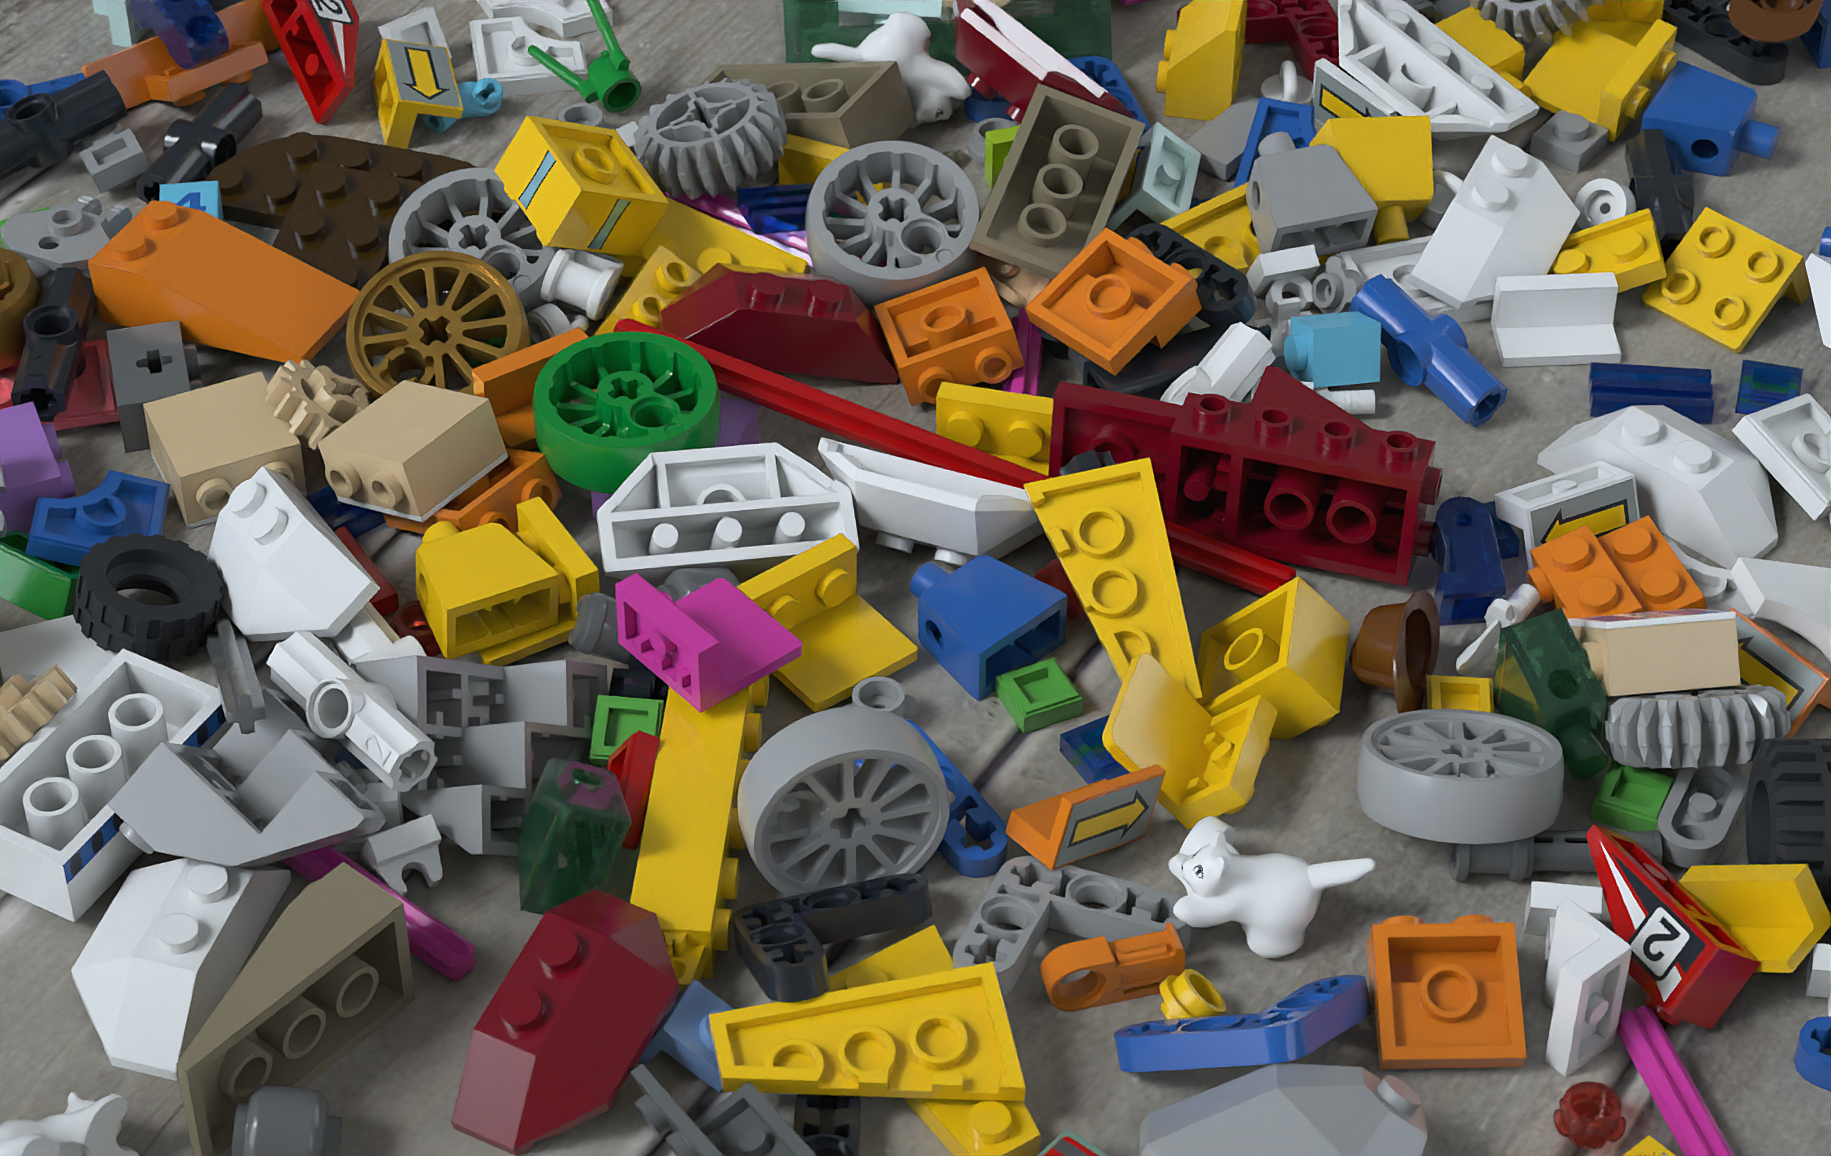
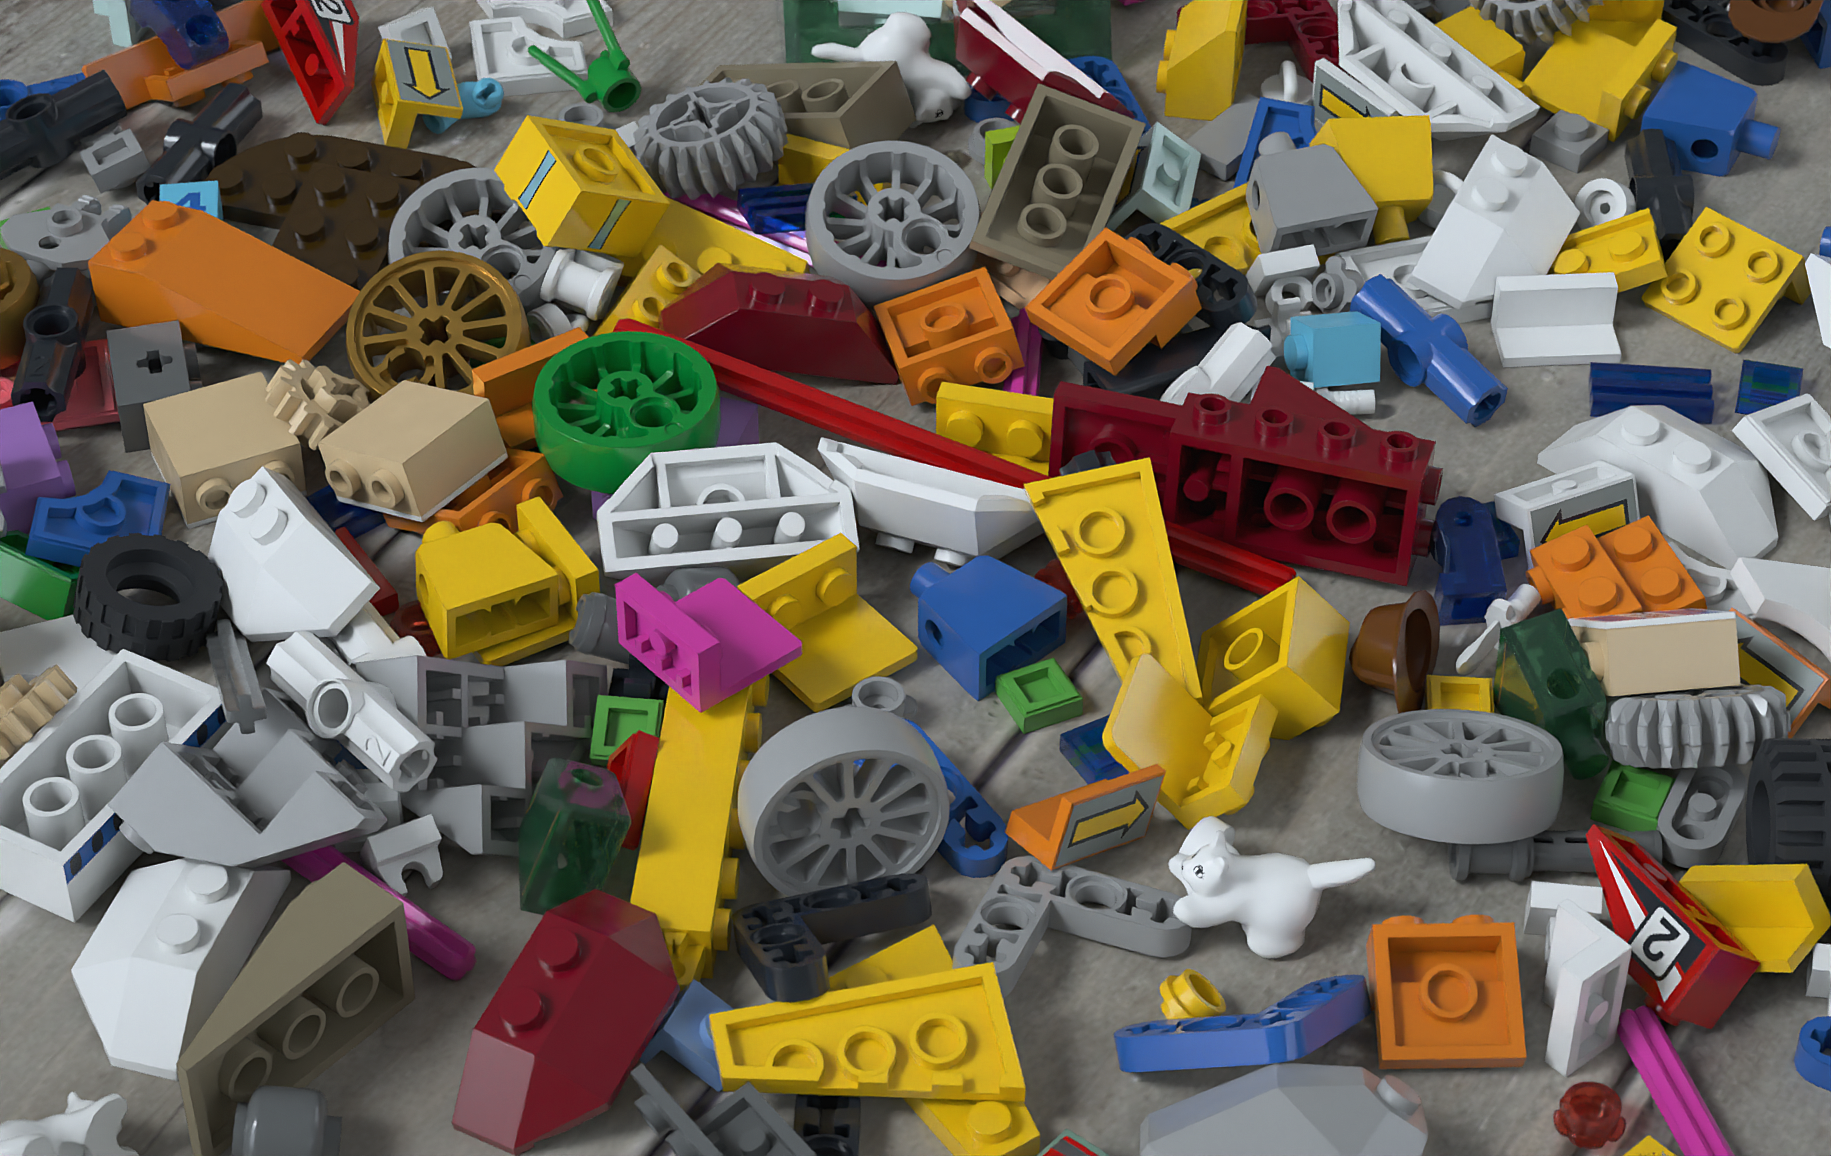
(1117, 969): orange piece -> none

